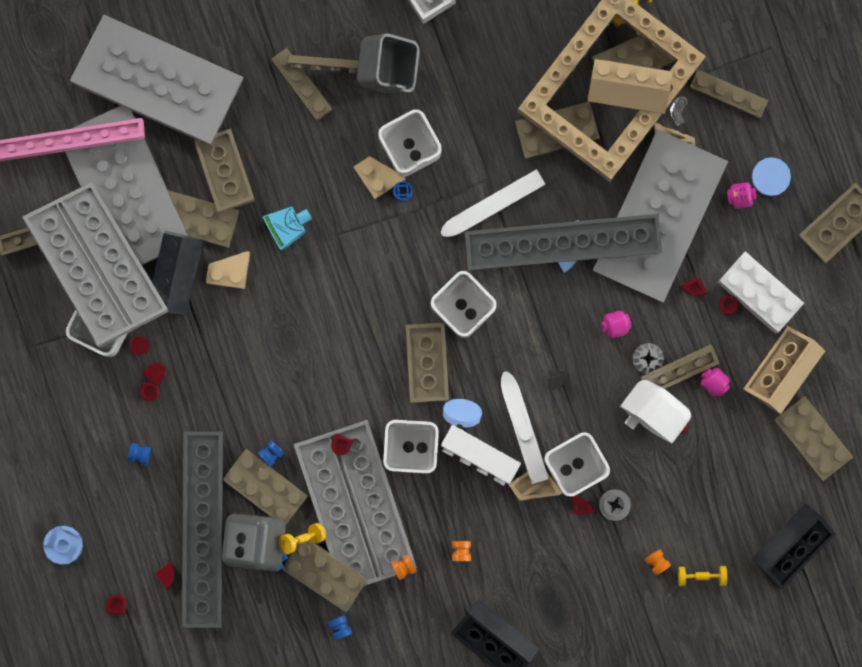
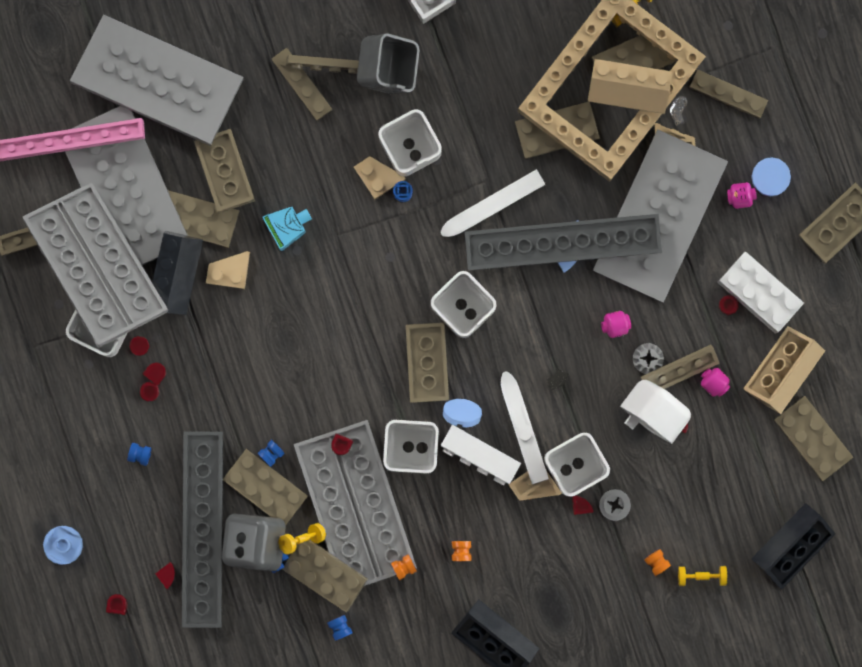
(694, 287): dark red tile -> none

